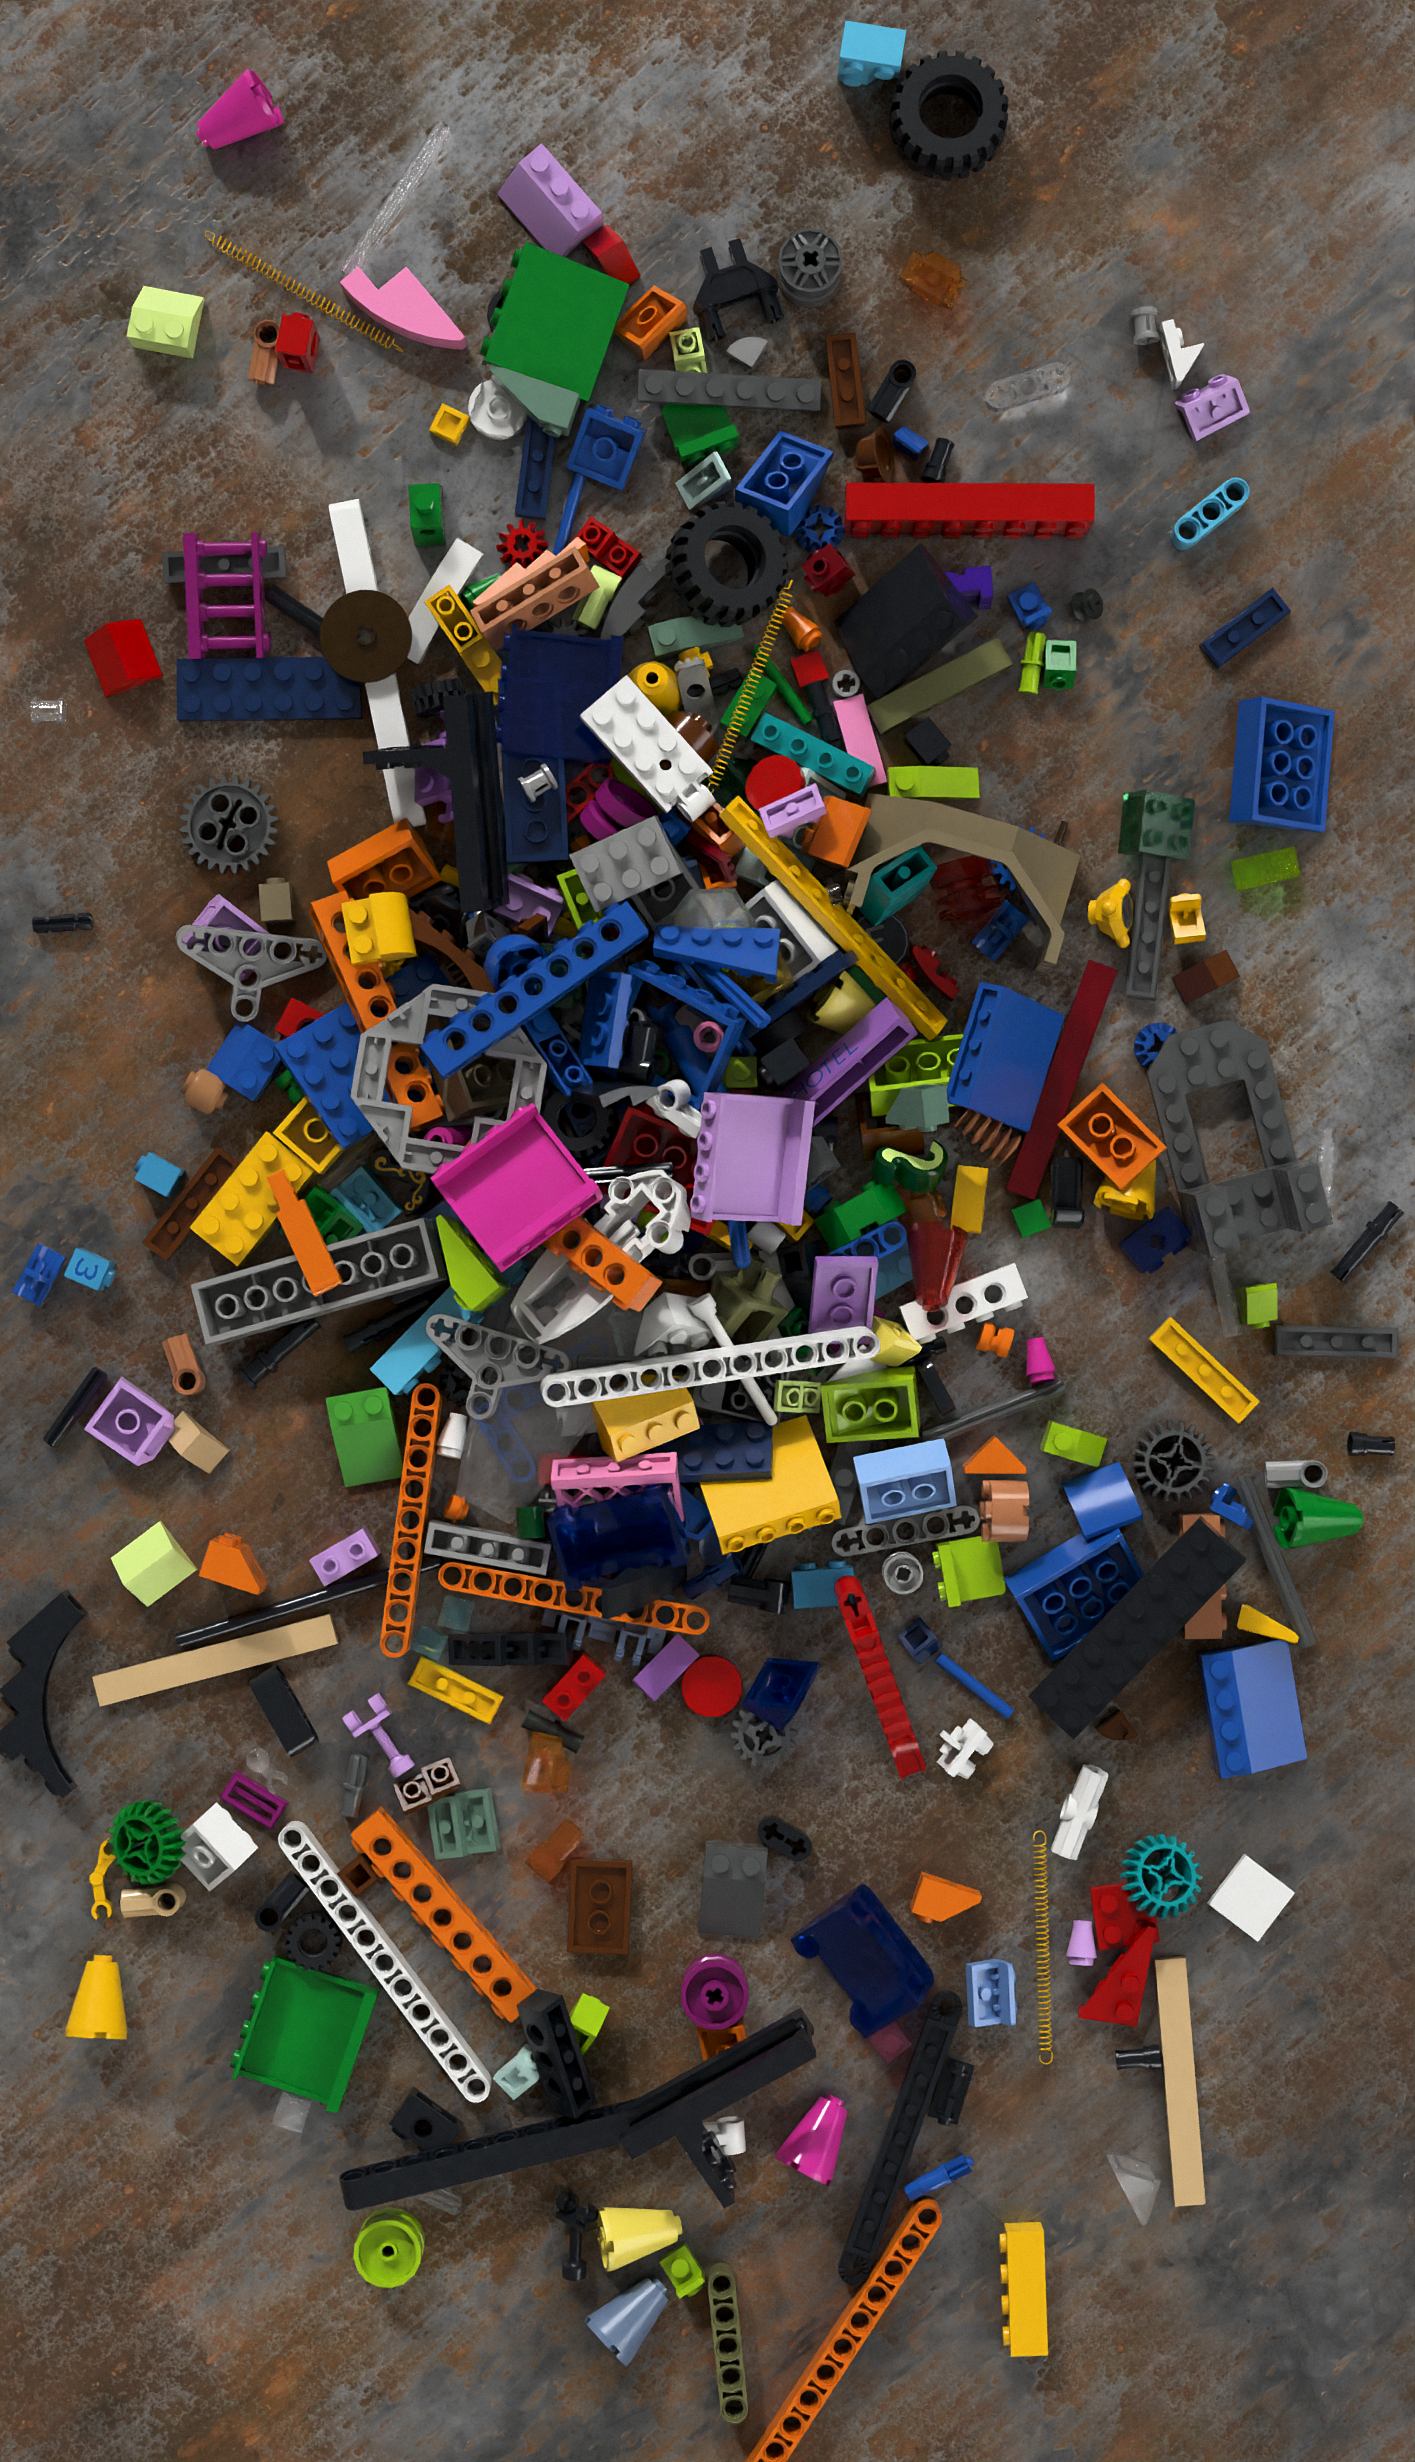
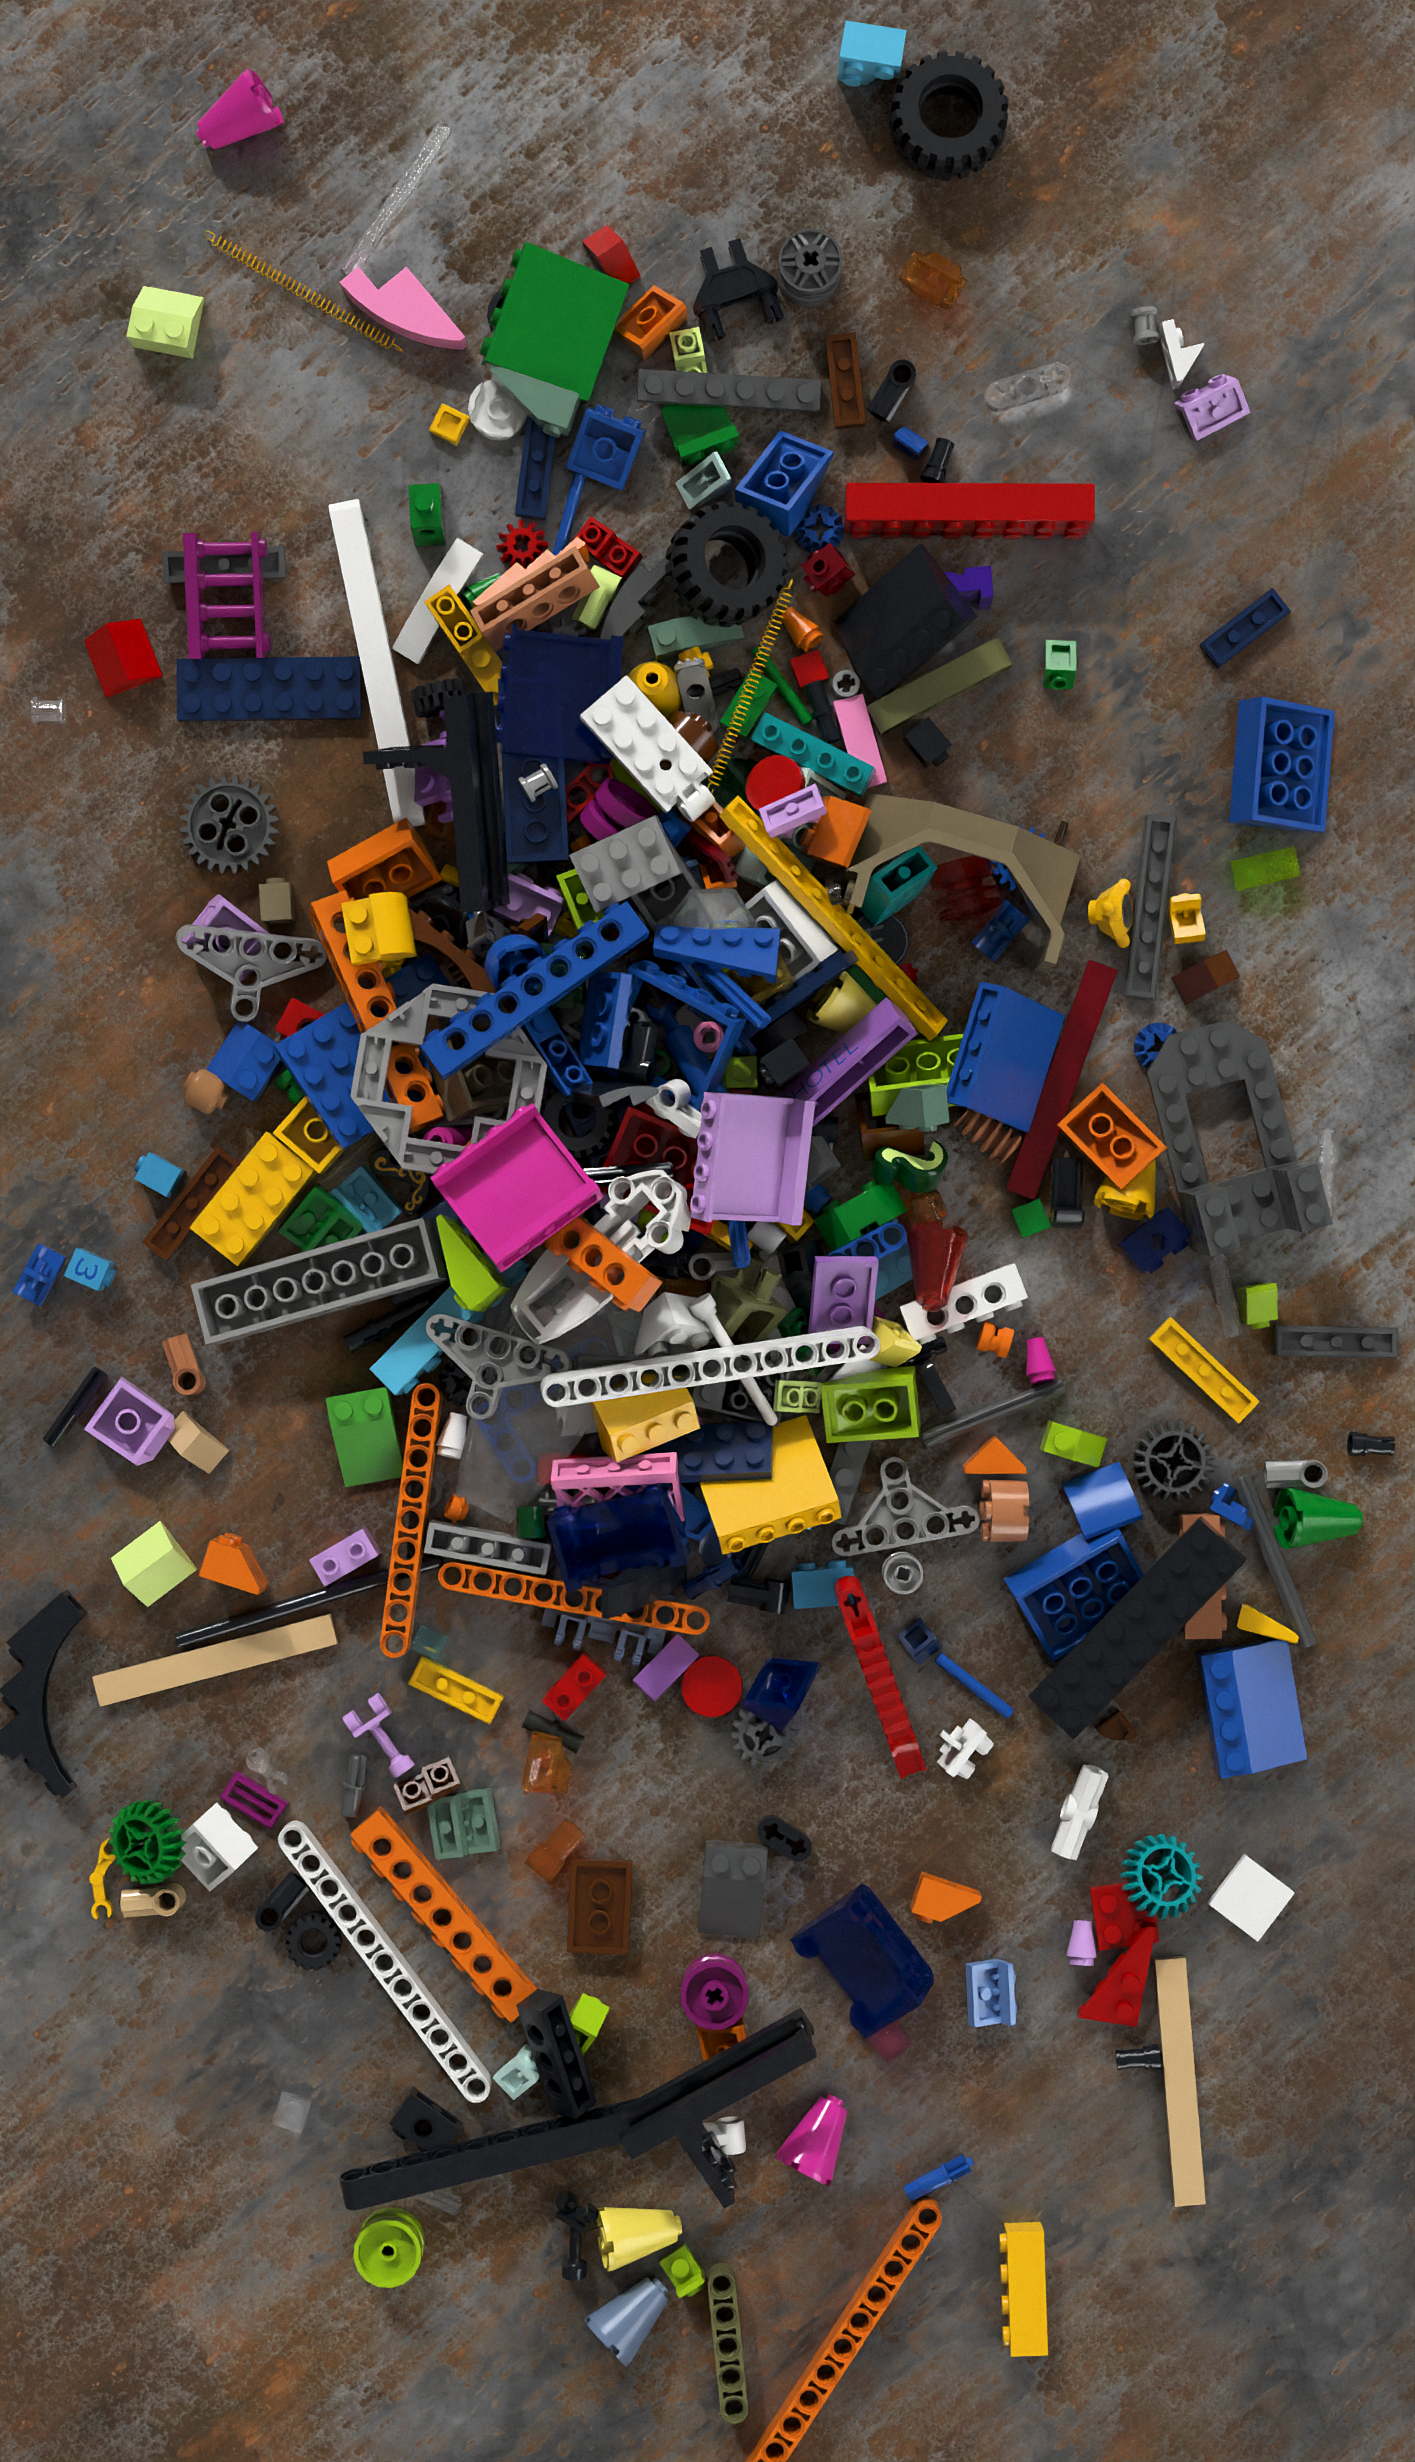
(62, 922): black axle -> none
(98, 2002): yellow cone -> none
(264, 357): nougat piece -> none
(267, 1360): black pin -> none
(283, 1710): black beam -> none
(294, 609): black axle -> none
(297, 342): red brick -> none
(304, 1236): orange piece -> none
(304, 2031): green panel -> none
(358, 1874): reddish brown slope -> none
(388, 644): dark brown piece -> none
(456, 1613): clear light blue plate -> none
(510, 1648): black slope -> none
(550, 203): lavender slope -> none
(747, 350): light grey tile -> none
(875, 455): reddish brown piece -> none
(900, 2137): black plate -> none
(905, 1481): light blue slope -> none
(927, 964): red slope -> none
(933, 783): lime slope -> none
(951, 2091): black hinge -> none
(968, 1570): lime bracket -> none
(969, 1198): yellow slope -> none
(1029, 607): blue bracket -> none
(1032, 663): lime axle -> none
(1044, 1950): yellow piece -> none
(1087, 605): pearl dark grey wheel -> none
(1138, 2182): clear slope -> none
(1156, 824): clear green bracket -> none
(1219, 503): medium azure beam -> none
(1367, 1242): black pin -> none

